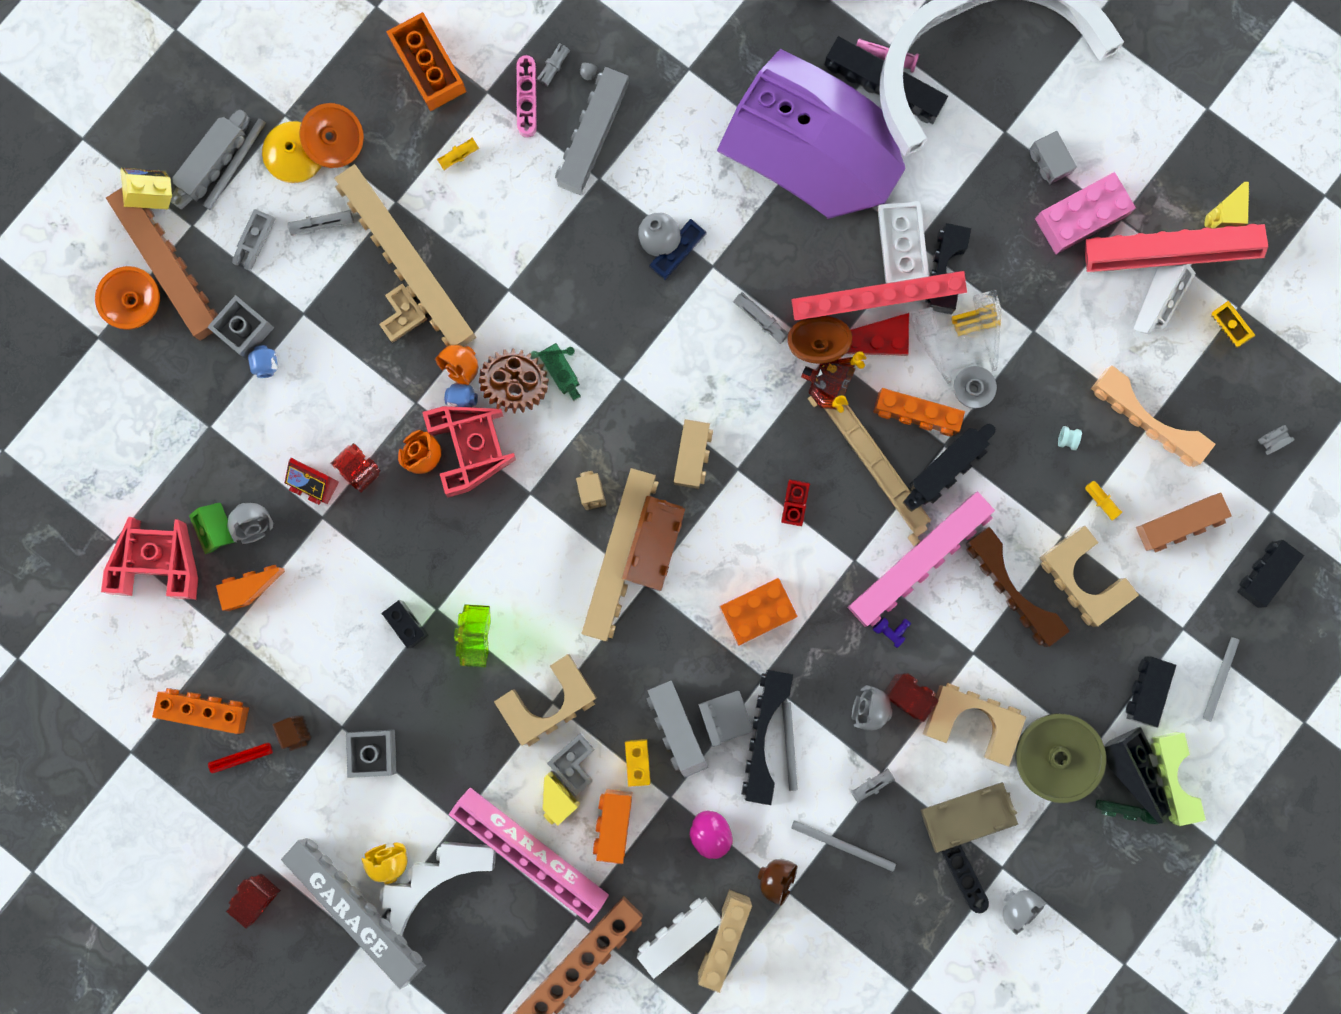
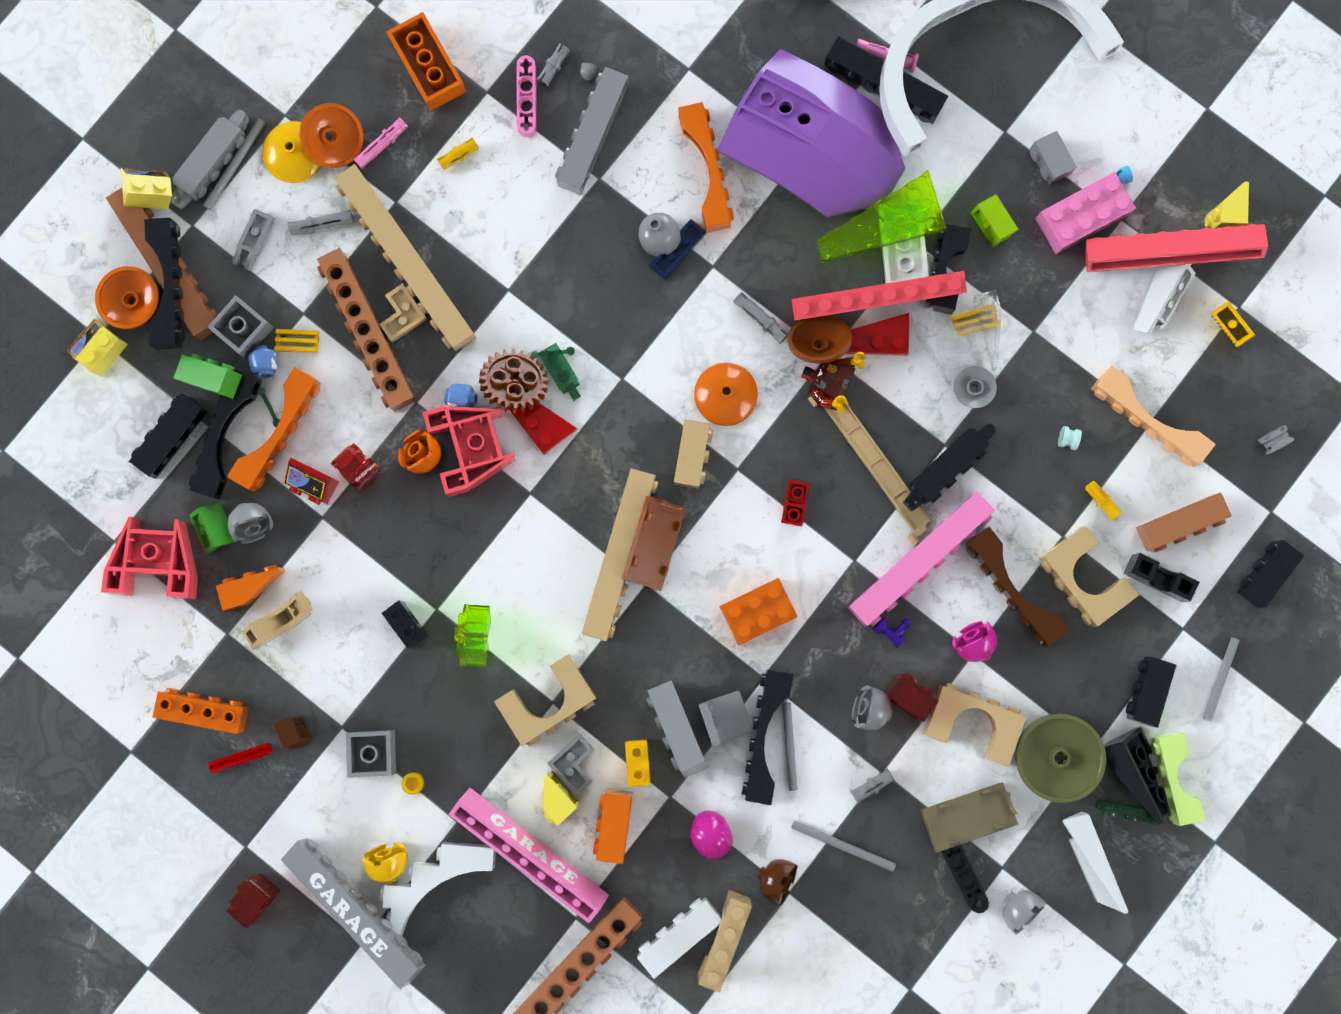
(97, 347): none -> light yellow slope
(166, 326): none -> black arch
(167, 436): none -> black brick
(208, 375): none -> bright green brick
(210, 475): none -> black arch
(252, 468): none -> orange arch
(261, 391): none -> clear green hinge
(278, 339): none -> yellow tile
(279, 621): none -> tan arch
(329, 265): none -> nougat brick
(378, 145): none -> bright pink pin
(413, 783): none -> yellow tile
(459, 362): orange cylinder -> none
(544, 426): none -> red wing
(591, 490): tan brick -> none
(695, 127): none -> orange arch
(721, 408): none -> orange dish
(894, 219): none -> clear neon green wing
(919, 412): orange brick -> none
(976, 642): none -> dark pink cylinder
(994, 220): none -> lime hinge
(1094, 861): none -> white wedge
(1125, 175): none -> medium azure hinge
(1151, 574): none -> black arch

